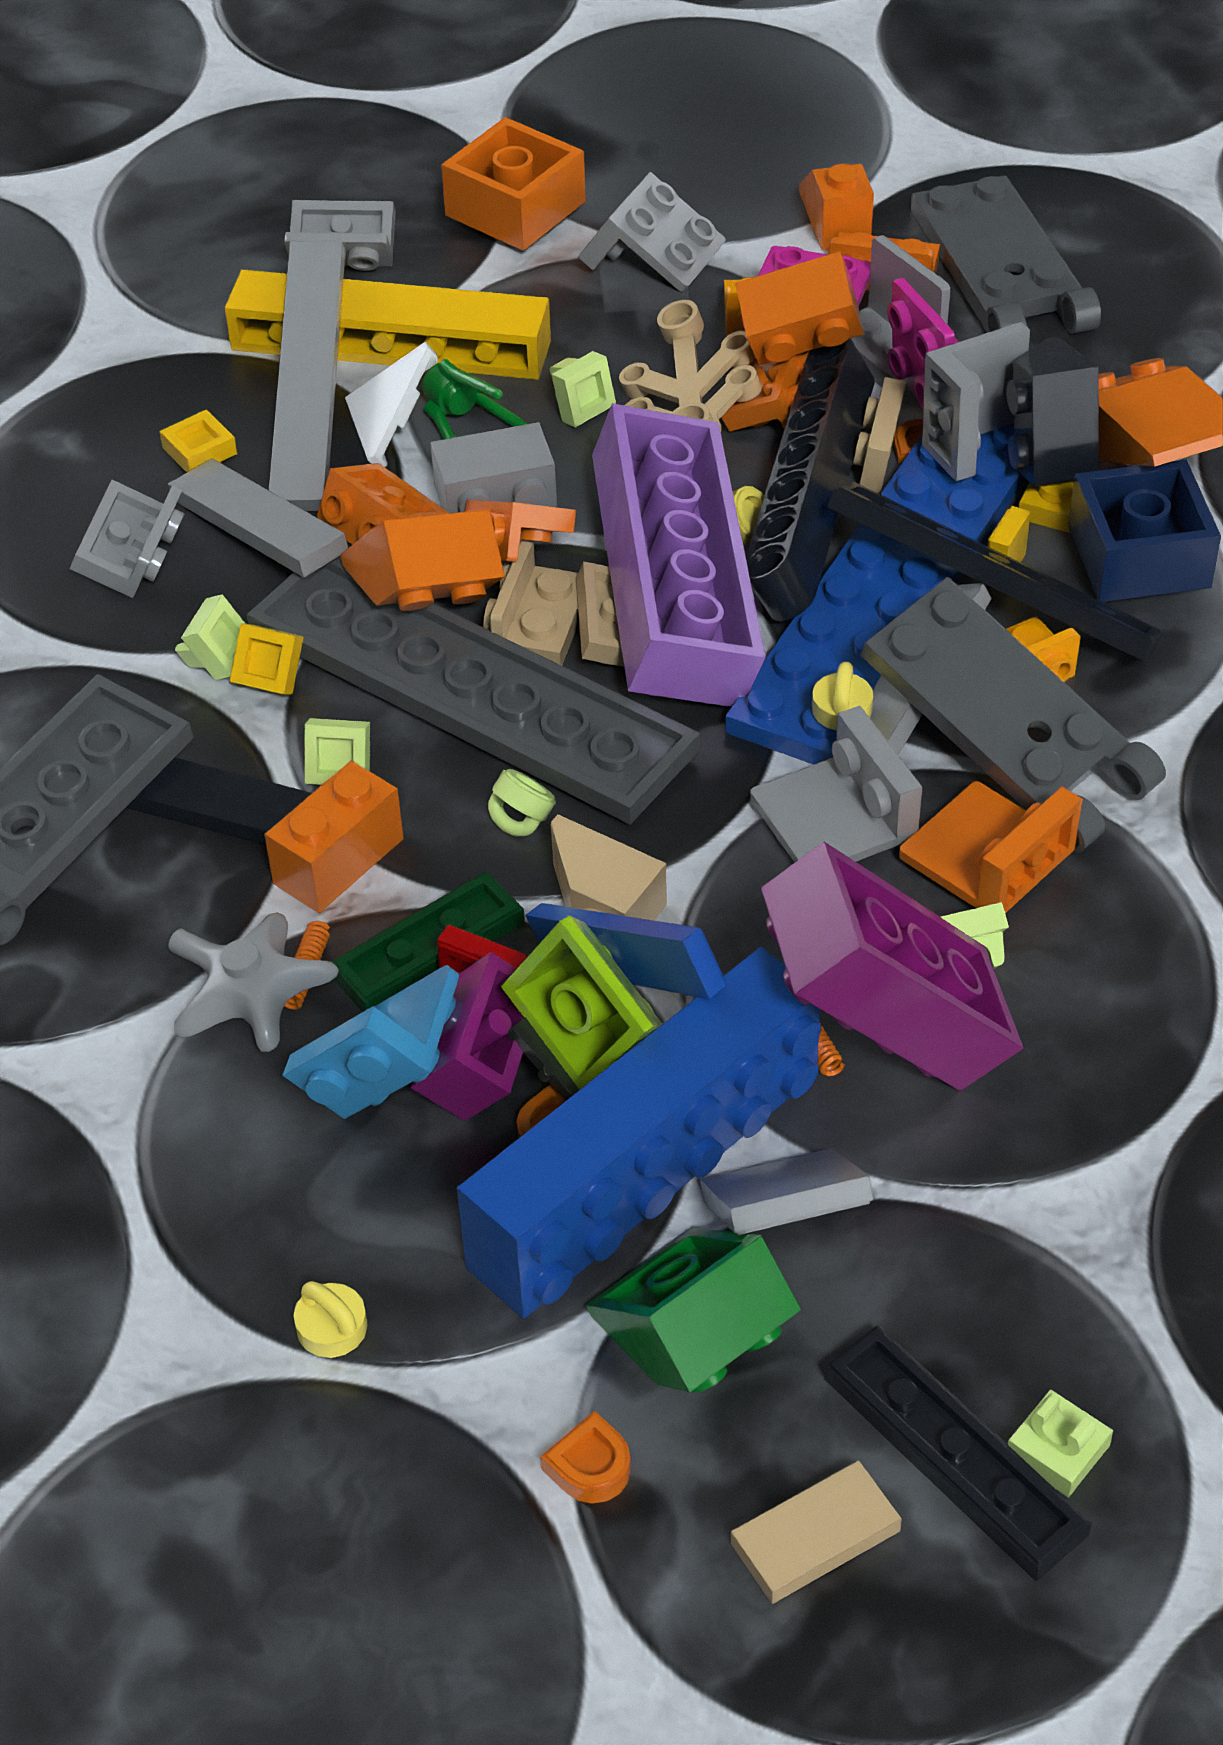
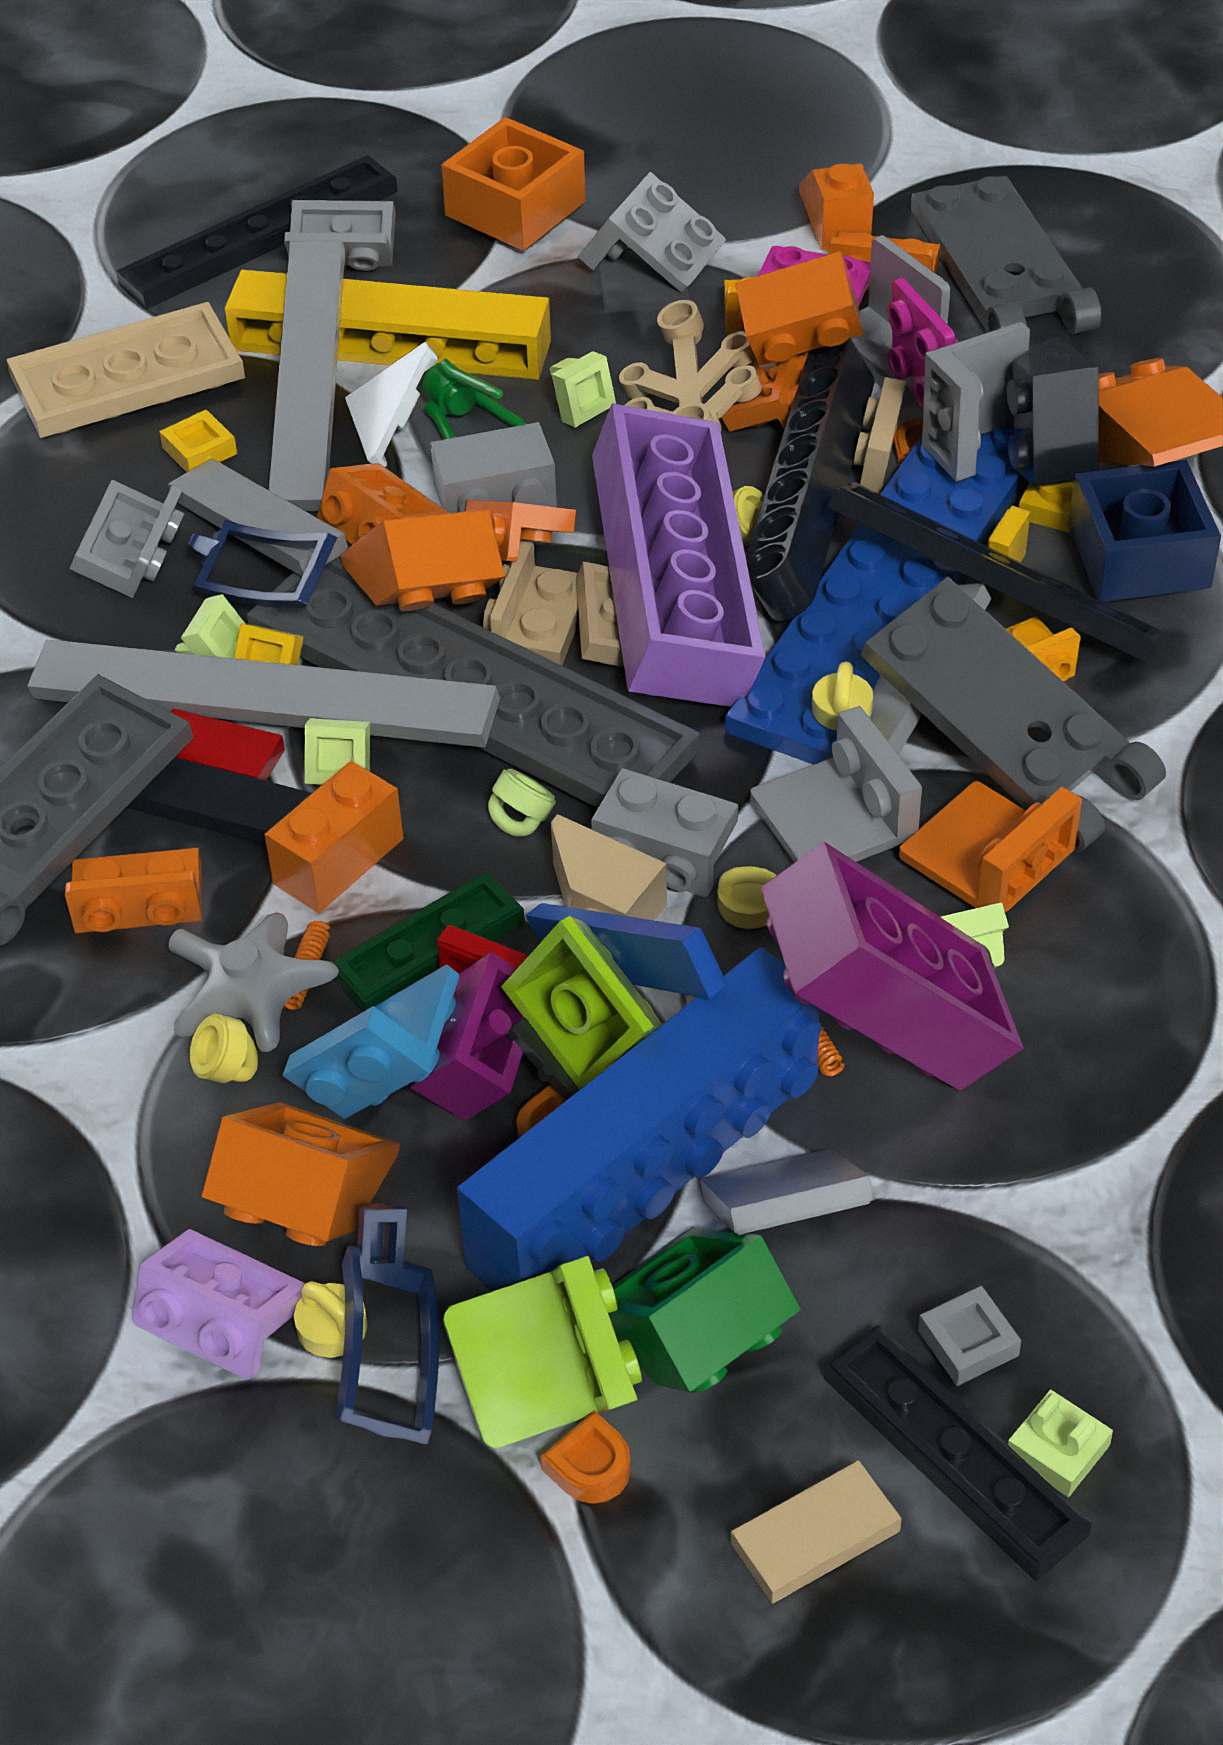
(125, 369): none -> tan plate
(135, 890): none -> orange bracket
(210, 548): none -> dark blue sword
(213, 1301): none -> lavender bracket
(223, 1050): none -> light yellow tile
(231, 746): none -> red tile
(246, 234): none -> black tile
(274, 691): none -> light grey tile
(296, 1171): none -> orange slope
(367, 1263): none -> dark blue sword
(541, 1353): none -> lime bracket
(670, 825): none -> light grey bracket
(741, 897): none -> light yellow tile
(969, 1335): none -> light grey plate

